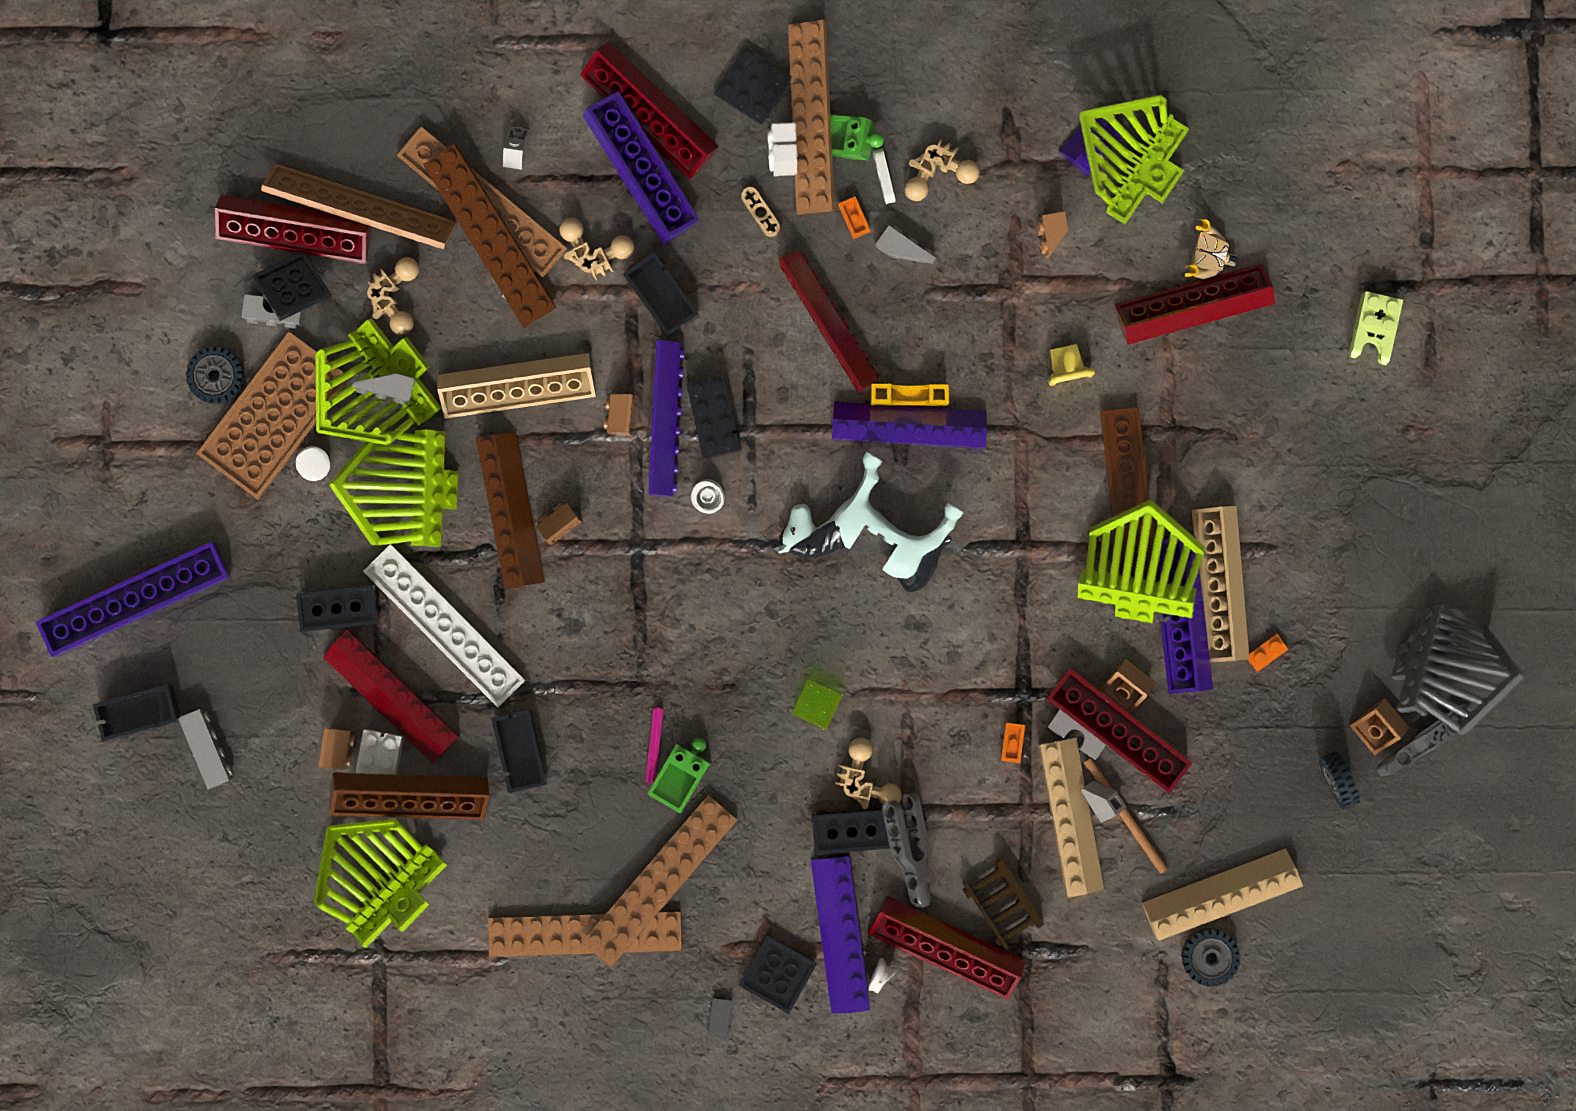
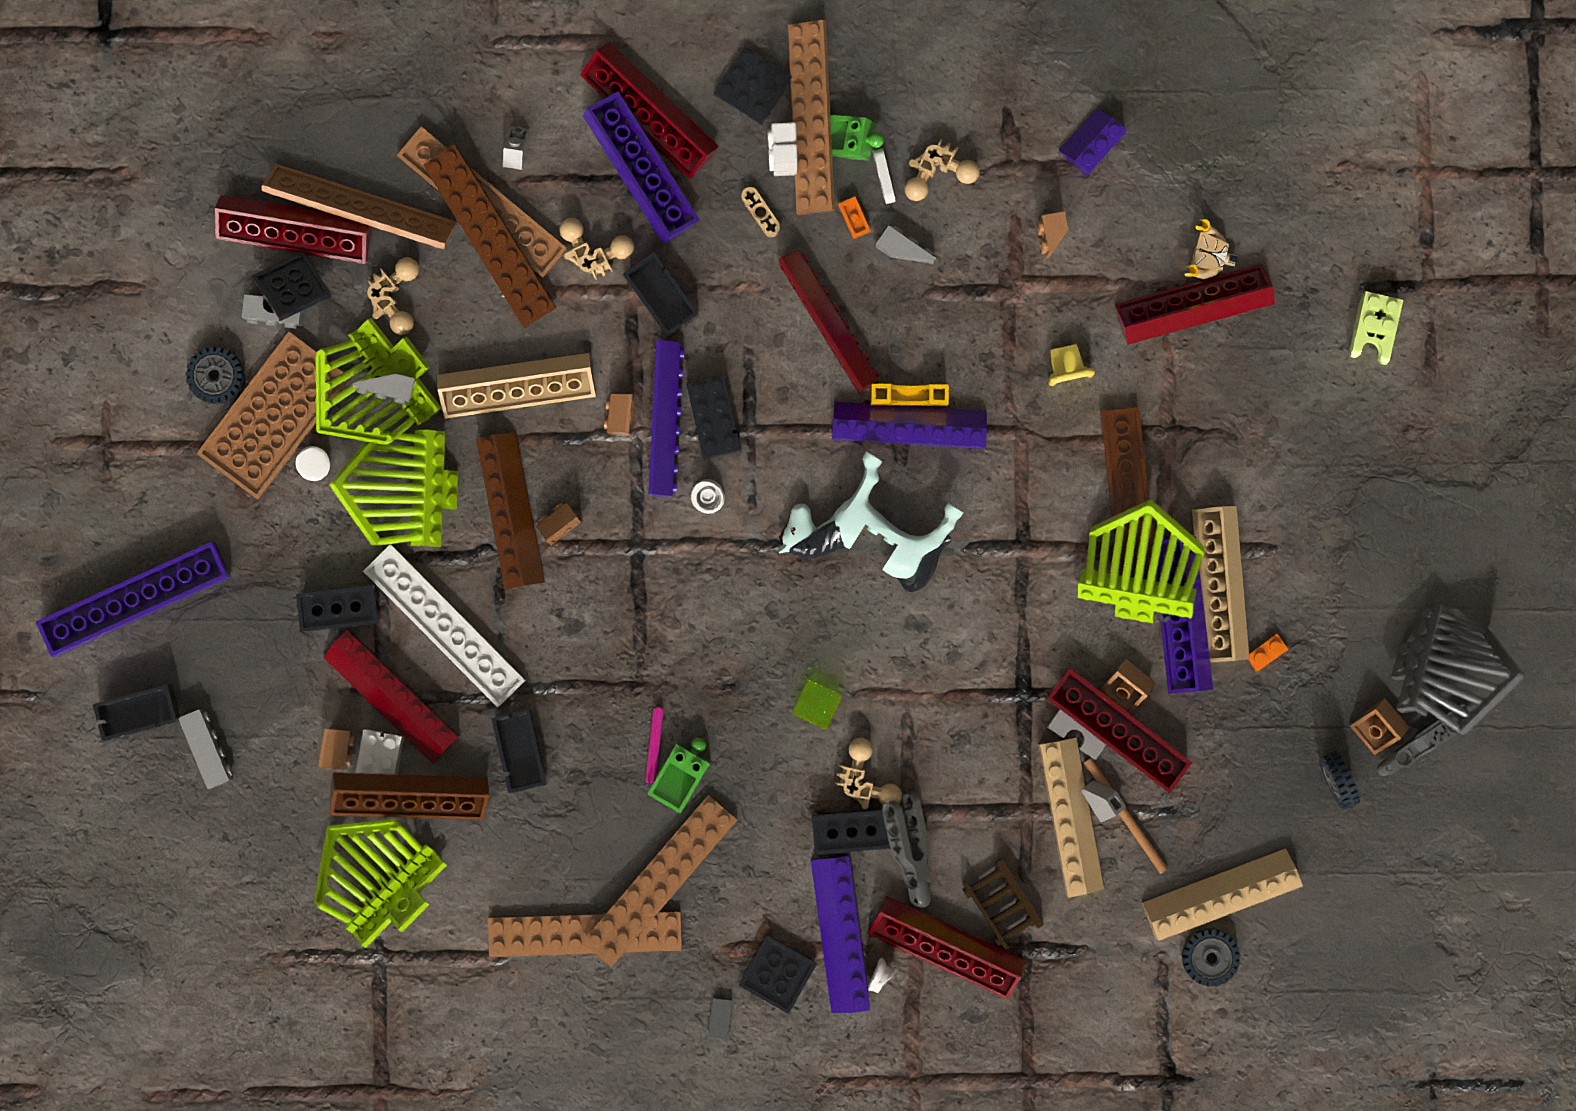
(1012, 742): orange plate -> none
(1152, 171): lime plate -> none

